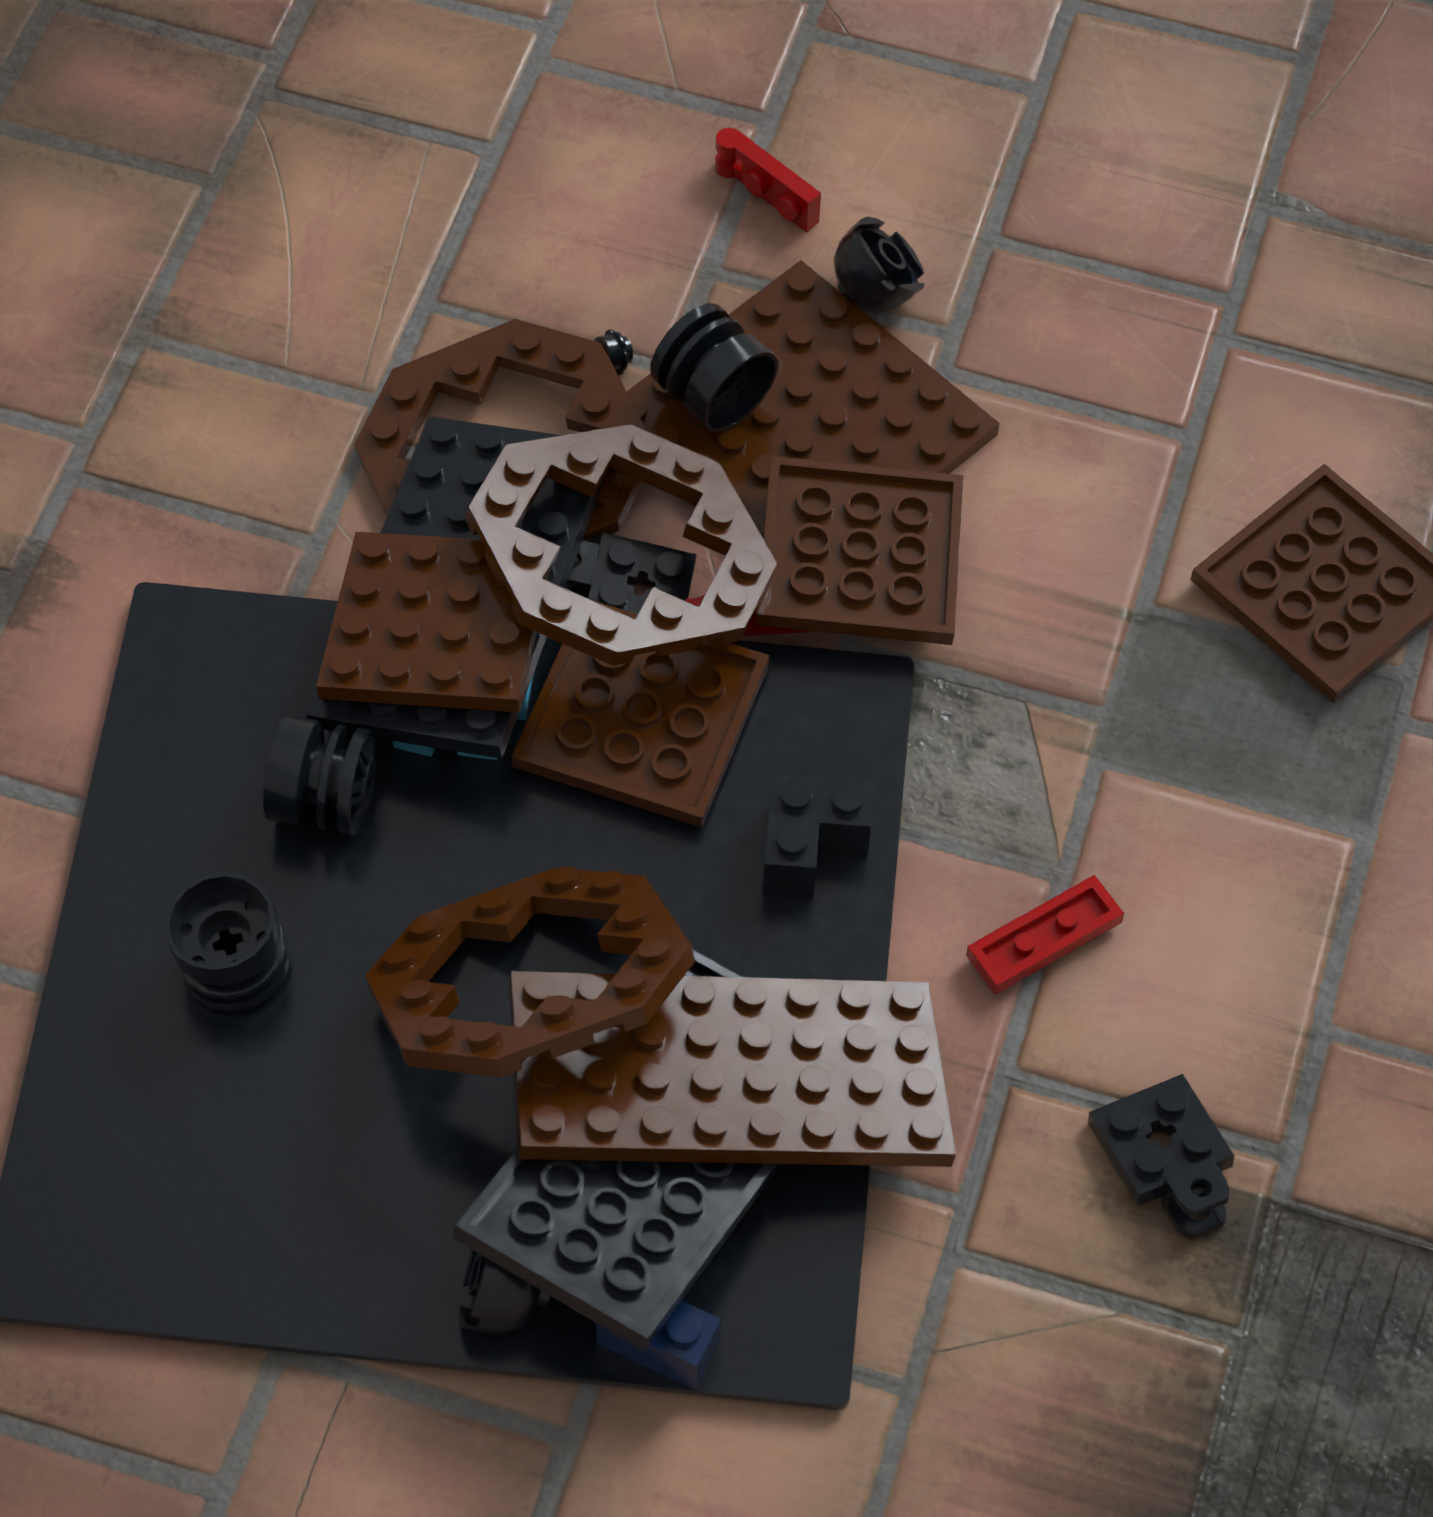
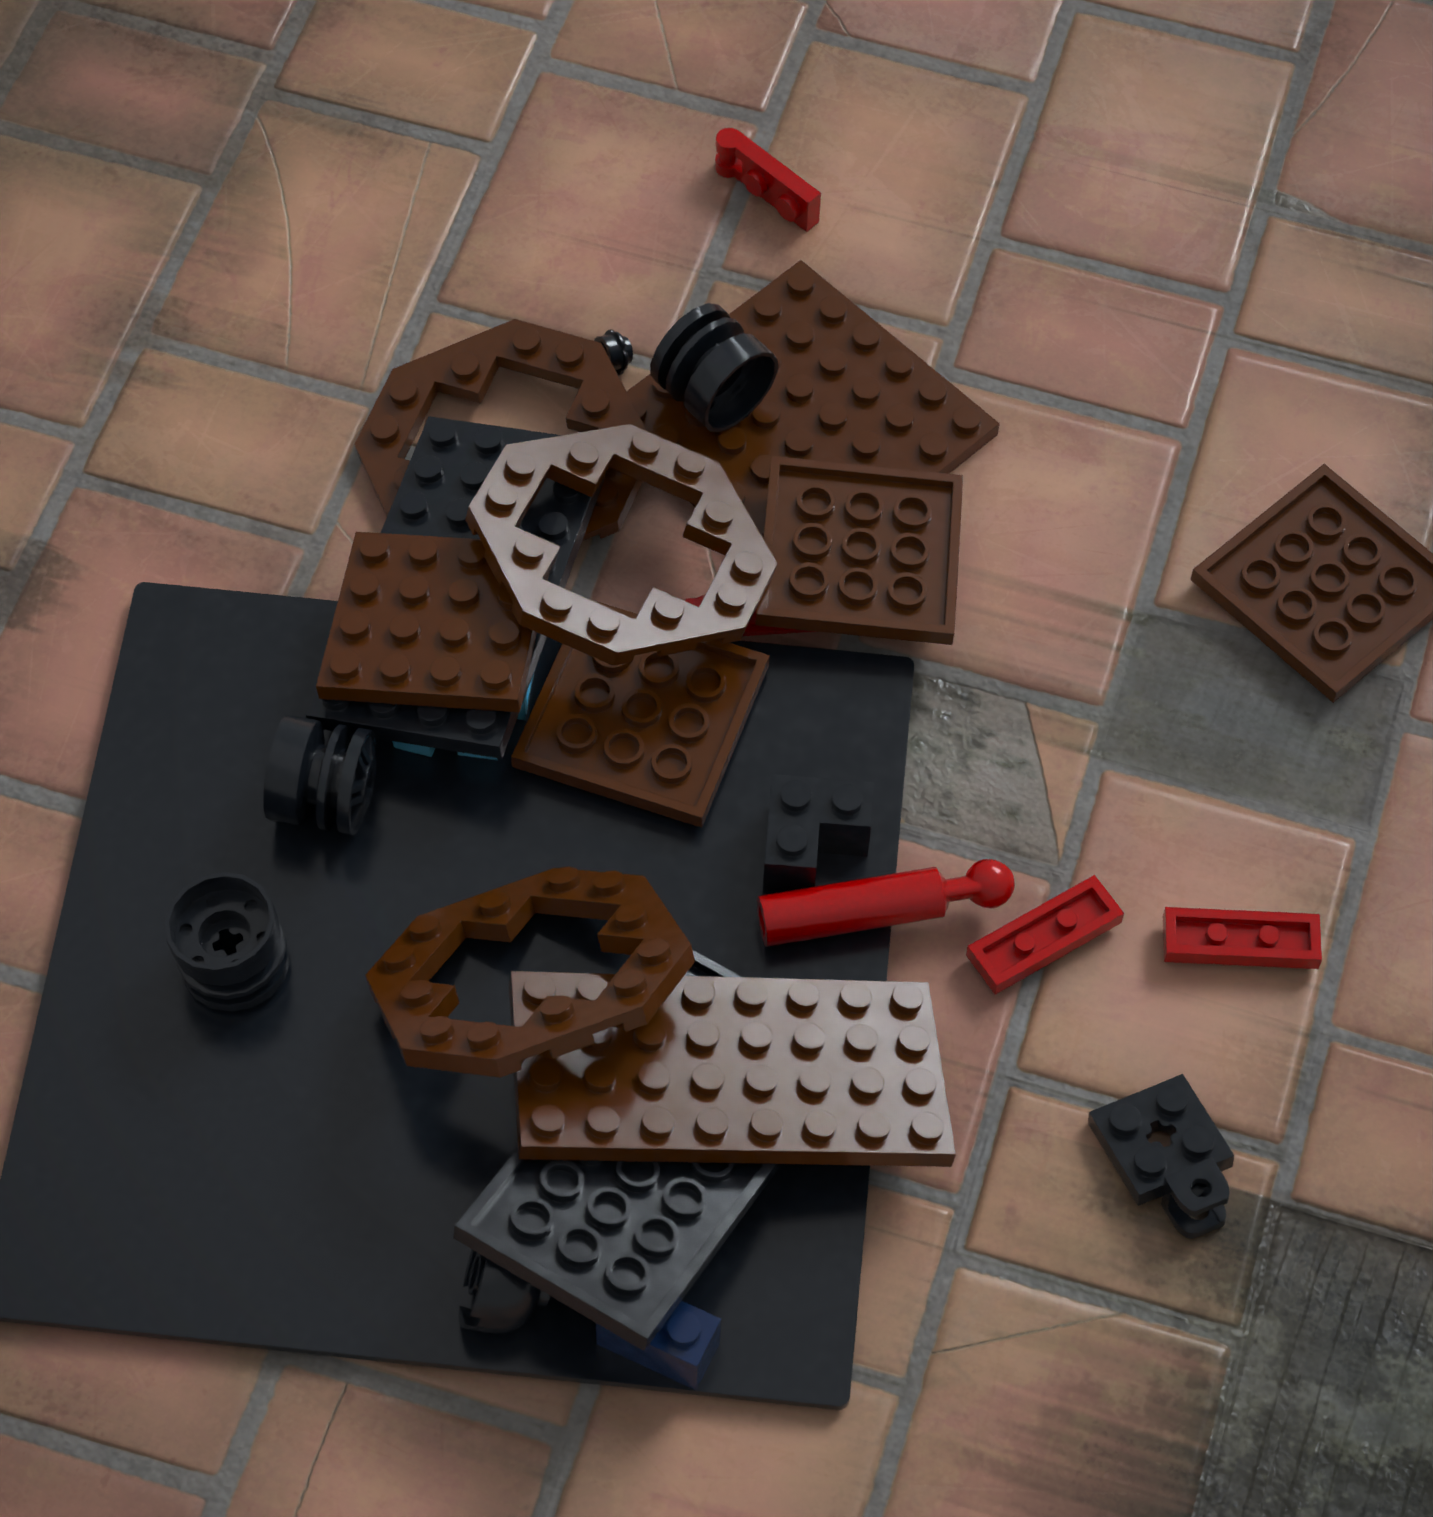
(610, 566): black plate -> none
(876, 268): black cylinder -> none
(878, 902): none -> red piece
(1242, 938): none -> red plate

